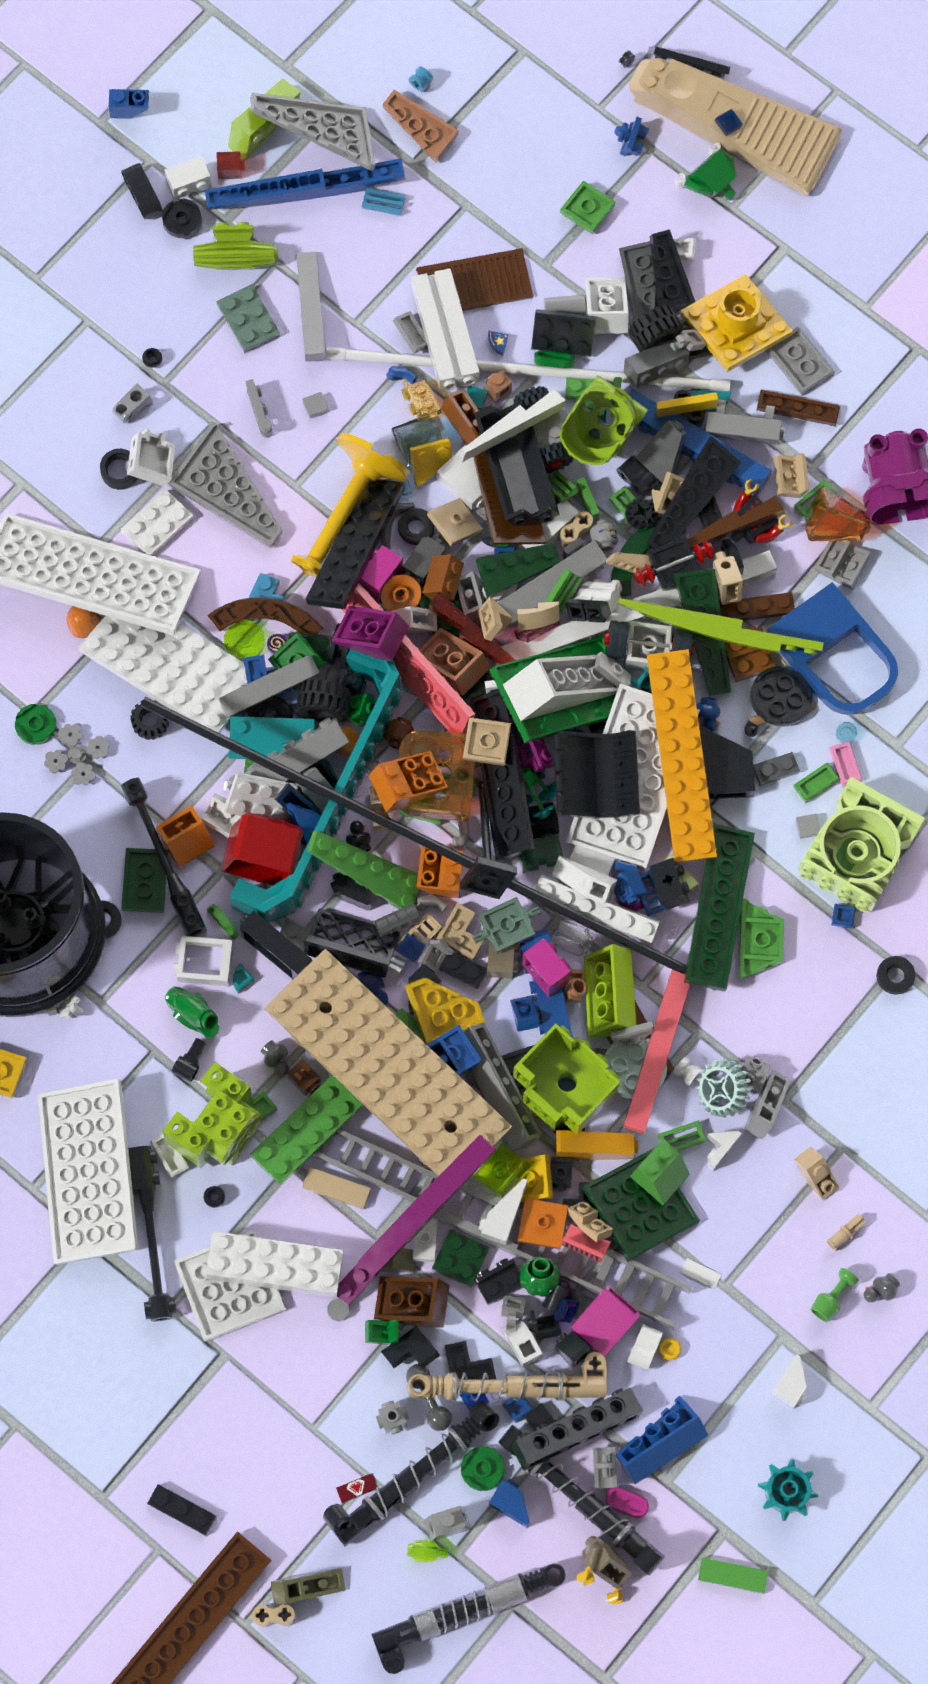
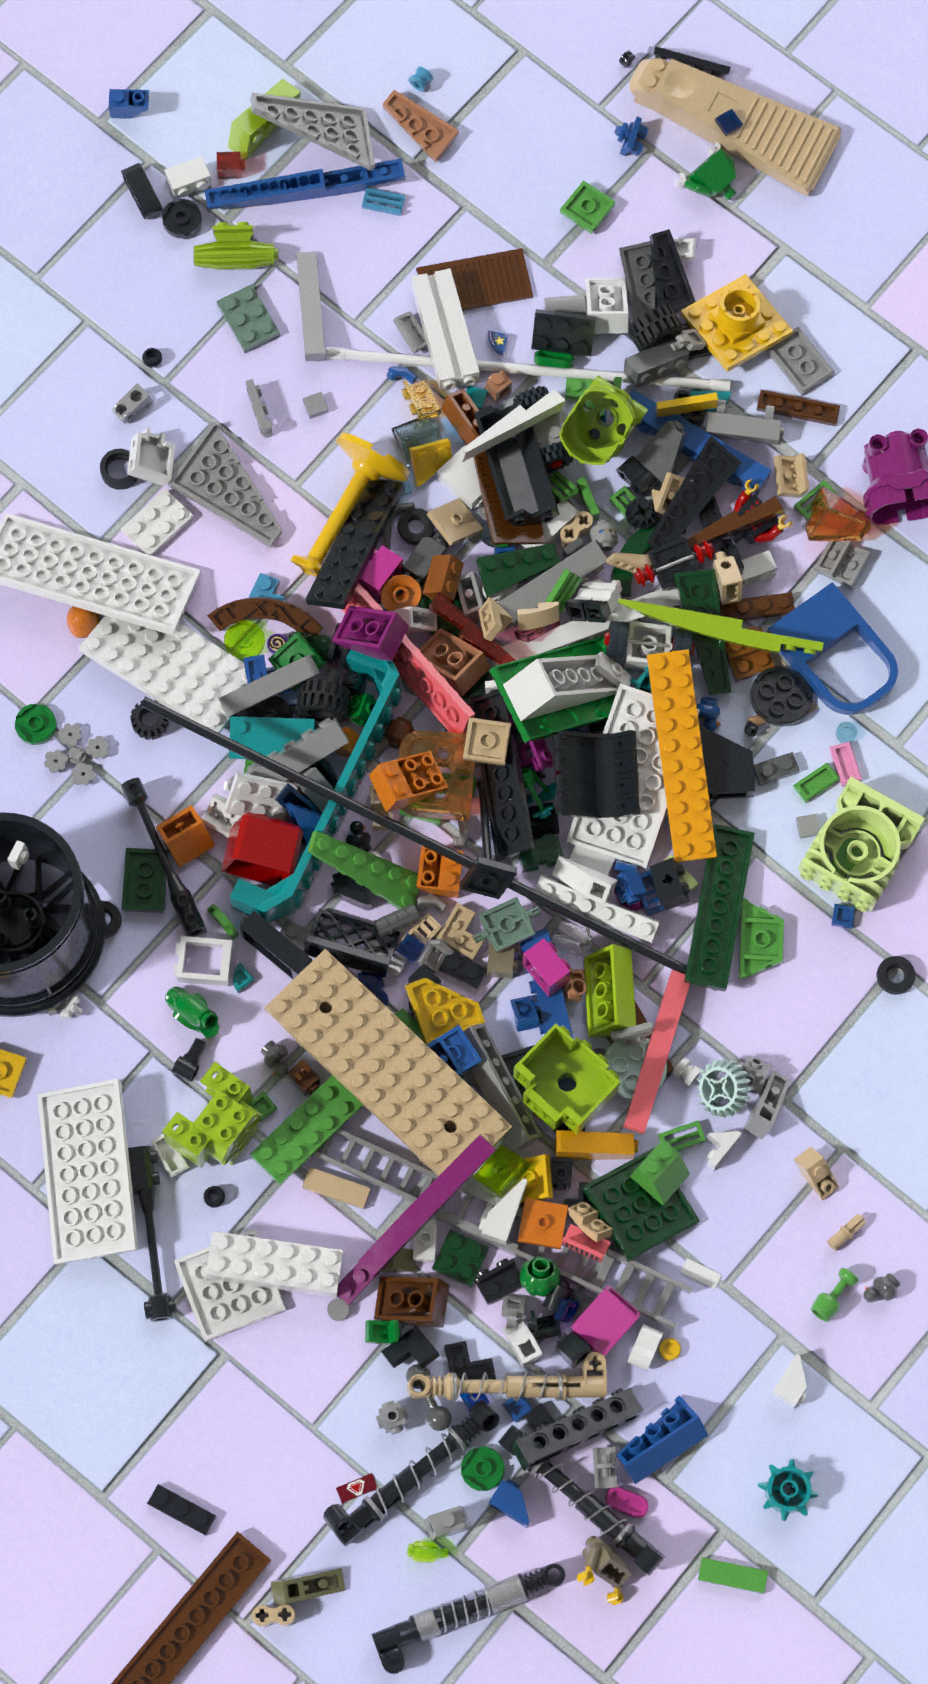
(18, 855): none -> white plate

